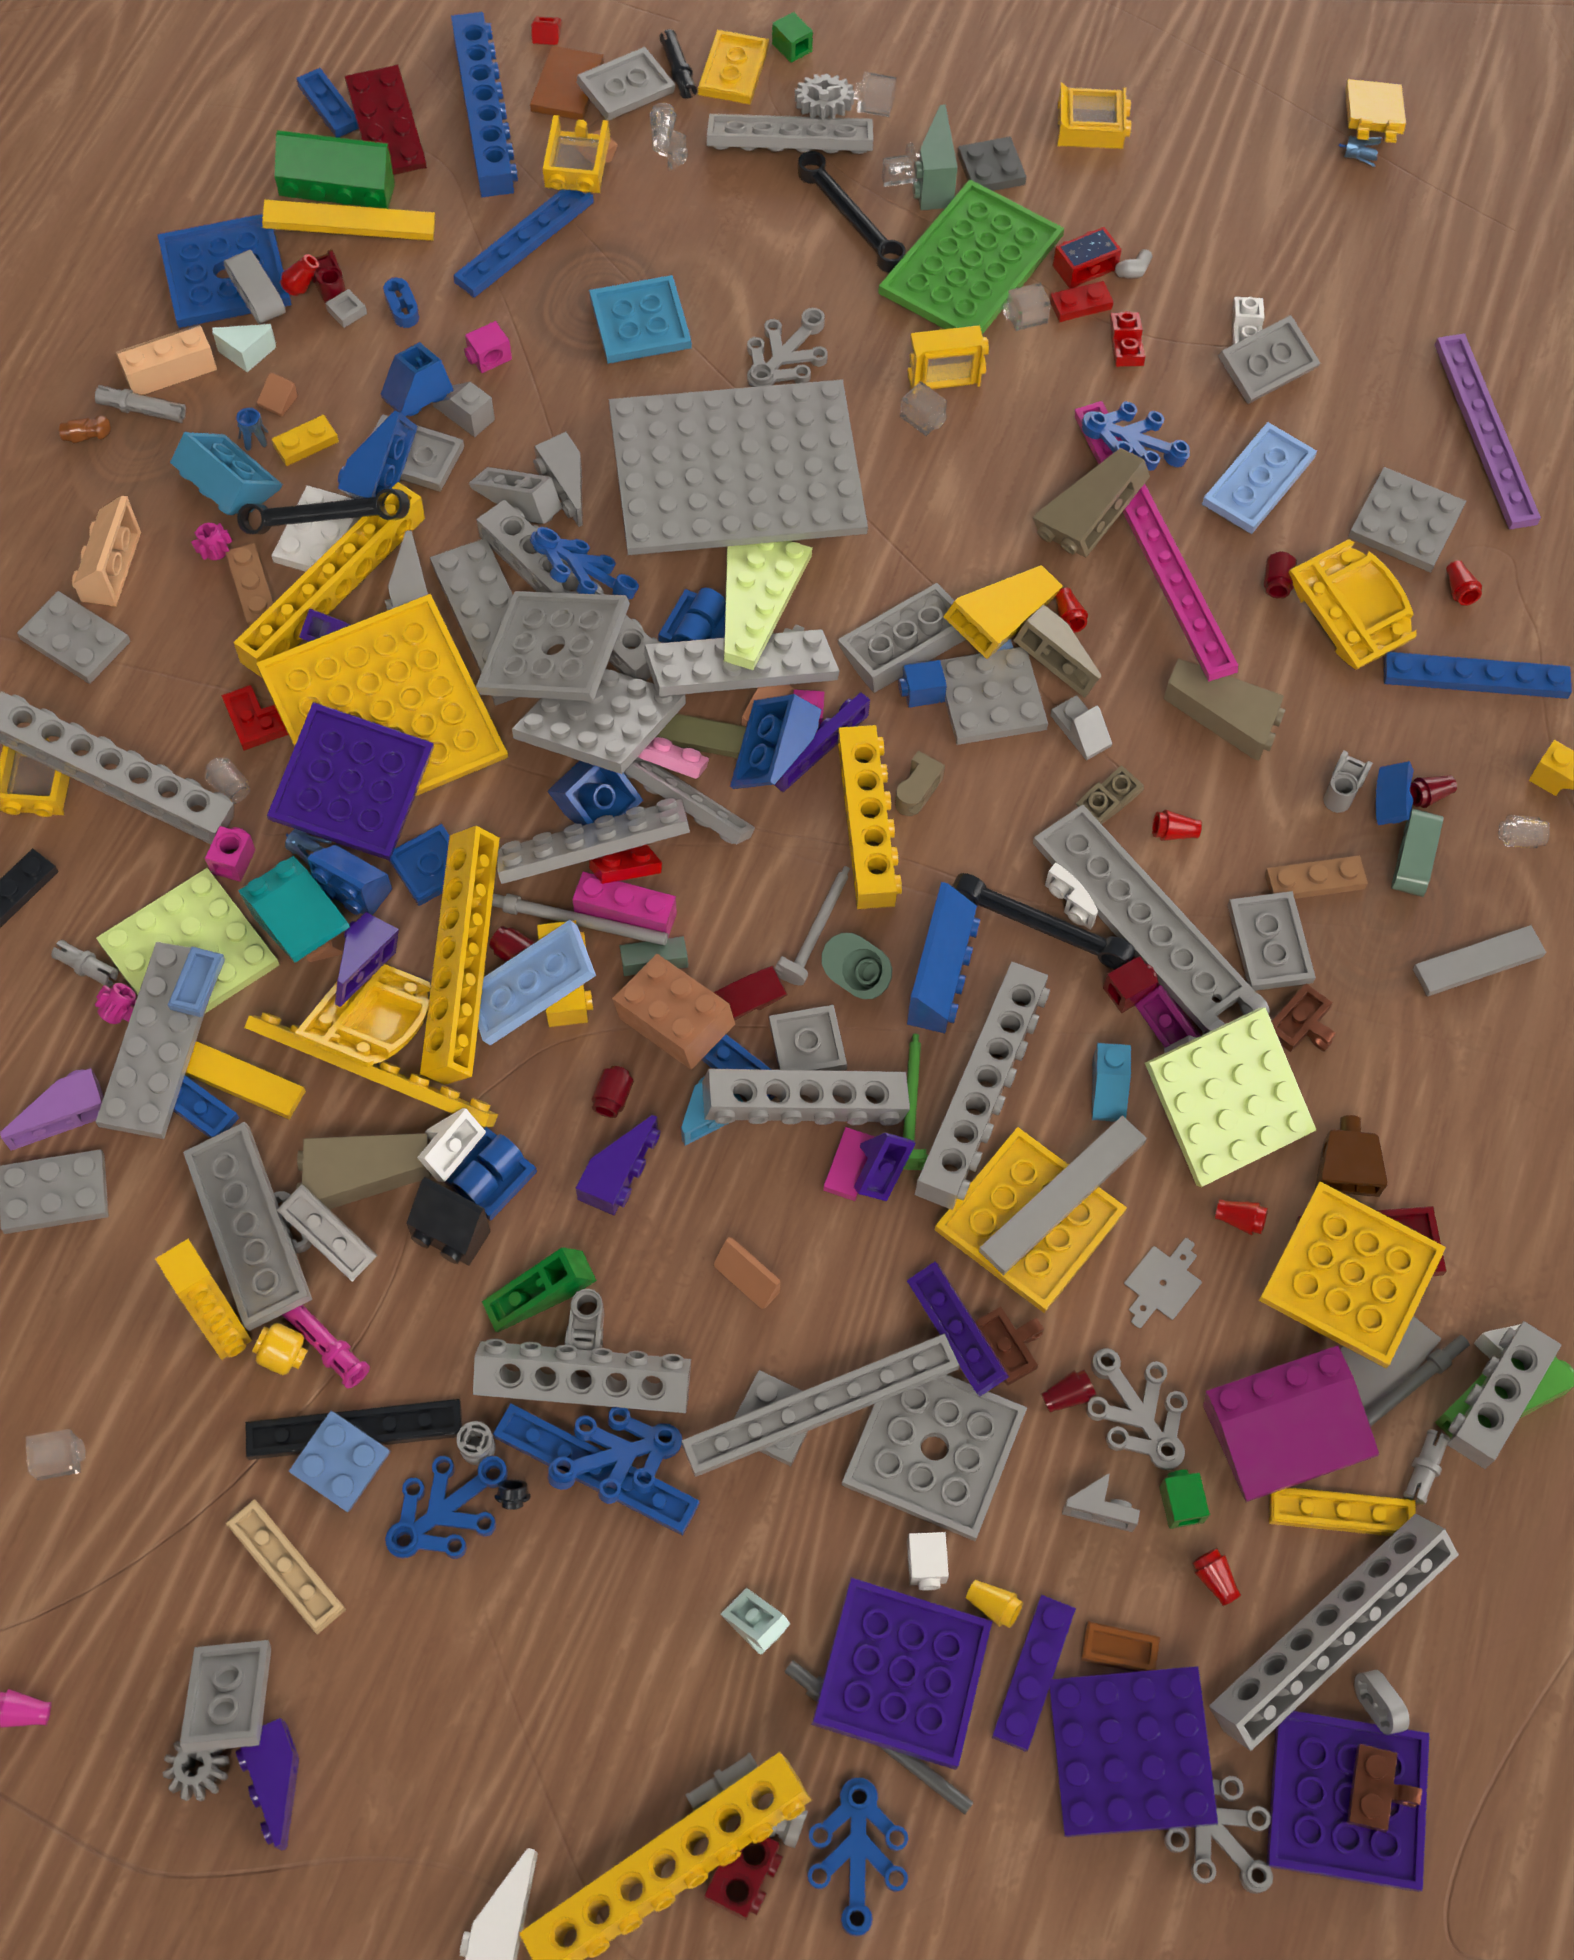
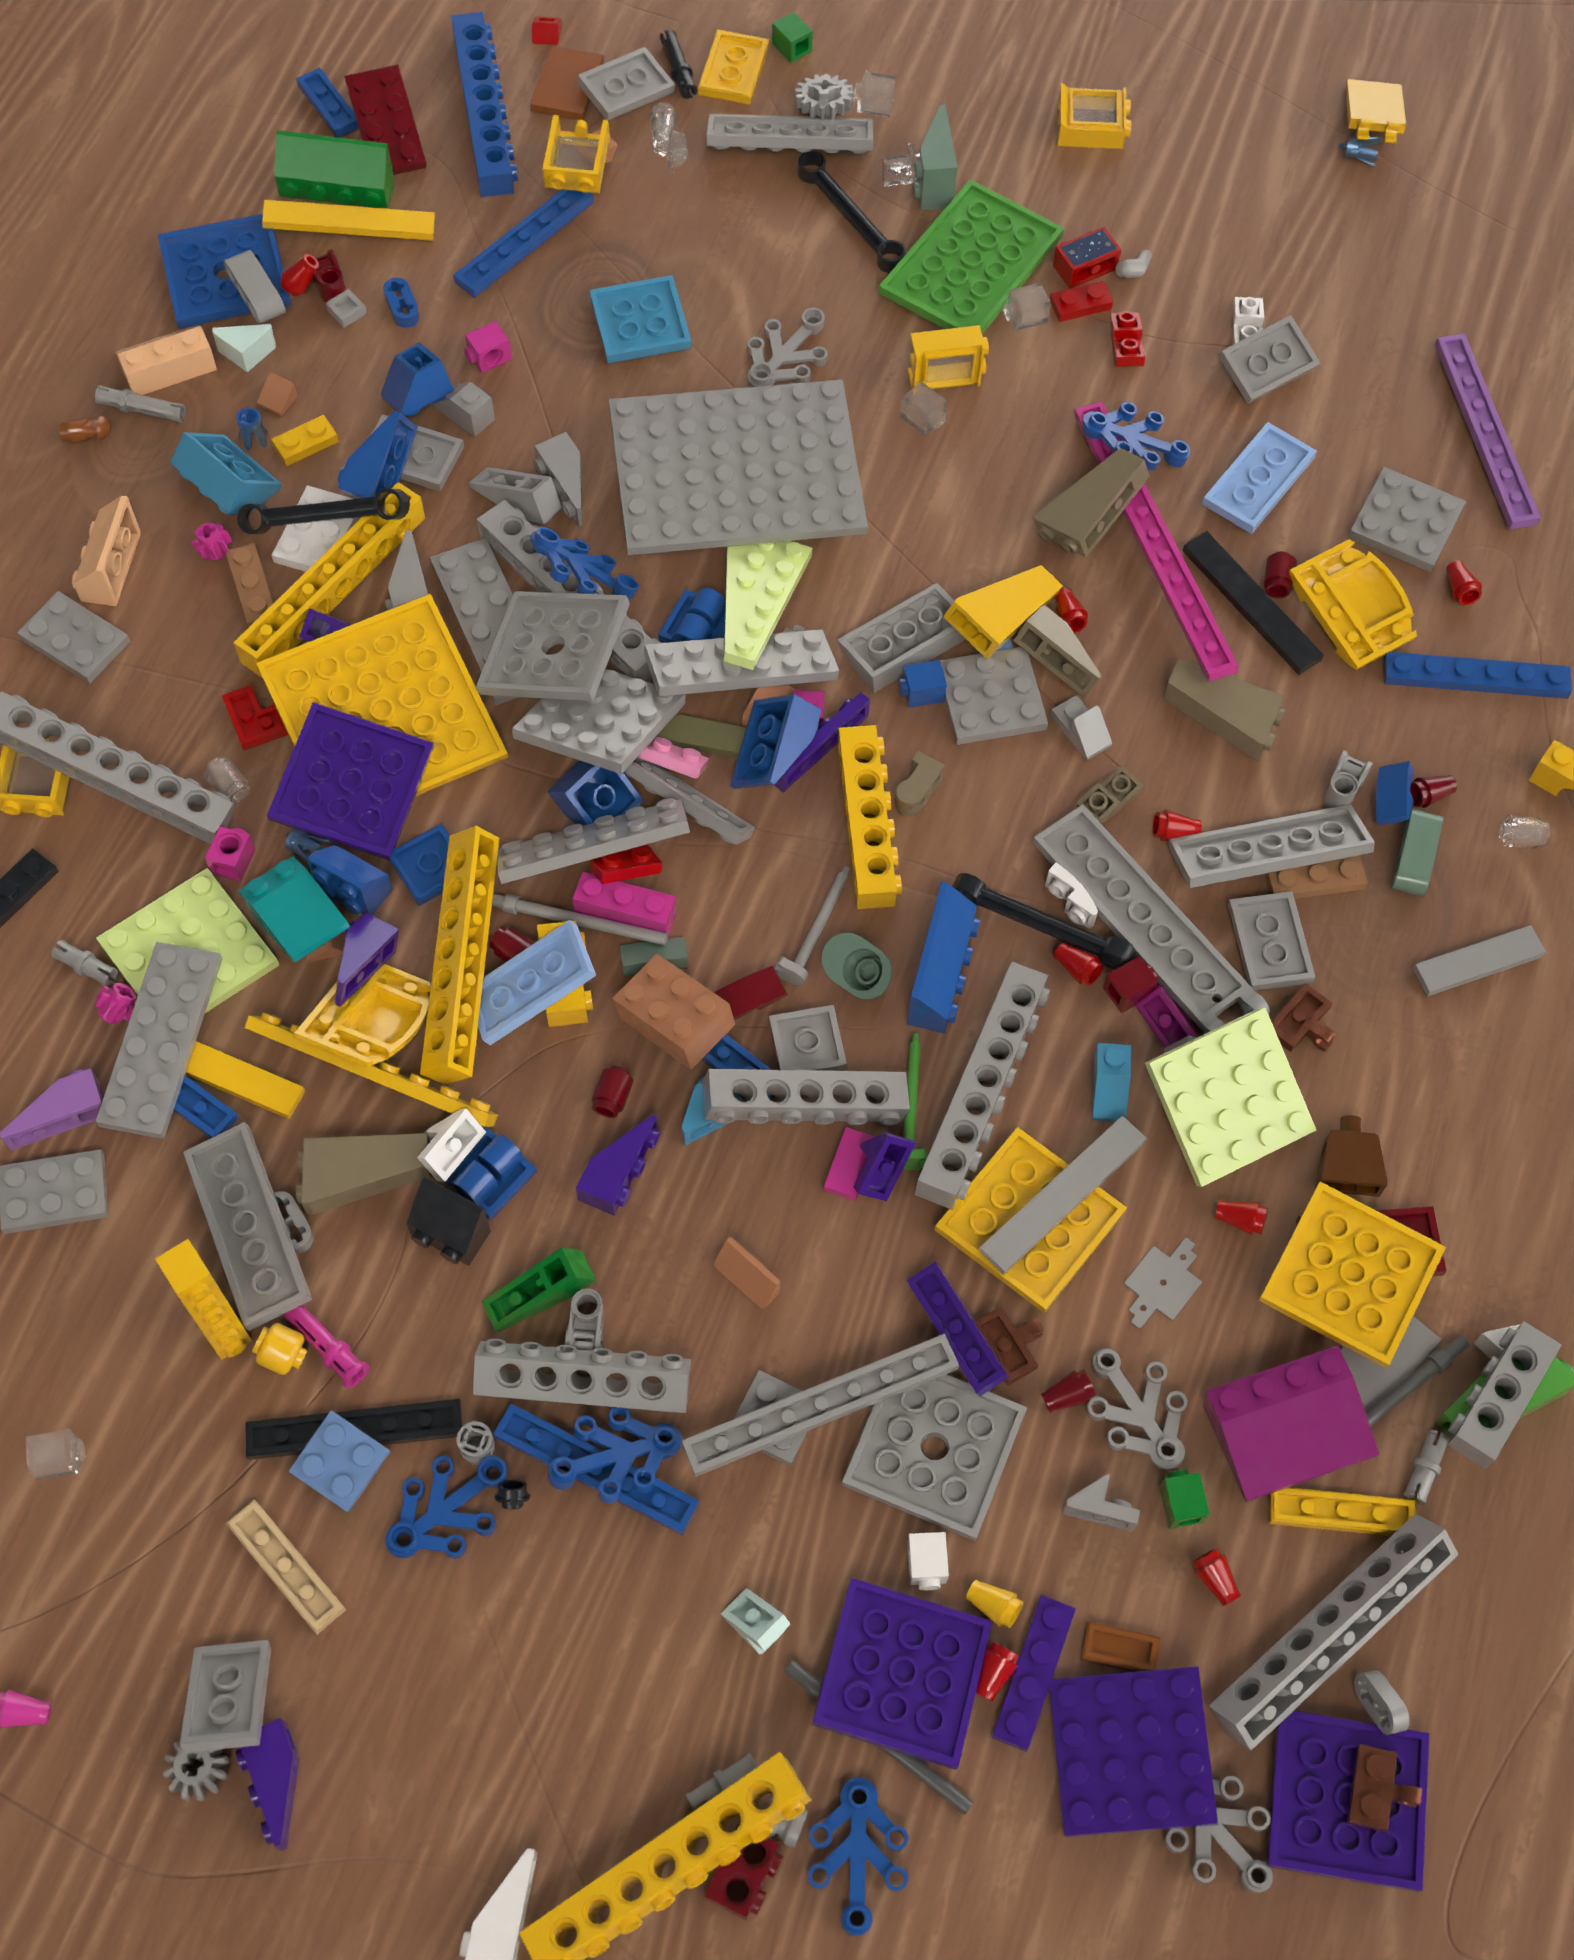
(196, 982): medium blue tile -> none
(327, 1232): light grey tile -> none
(992, 164): dark grey plate -> none
(995, 1670): none -> red cone
(1081, 965): none -> red cone
(1253, 603): none -> black tile
(1271, 845): none -> light grey plate

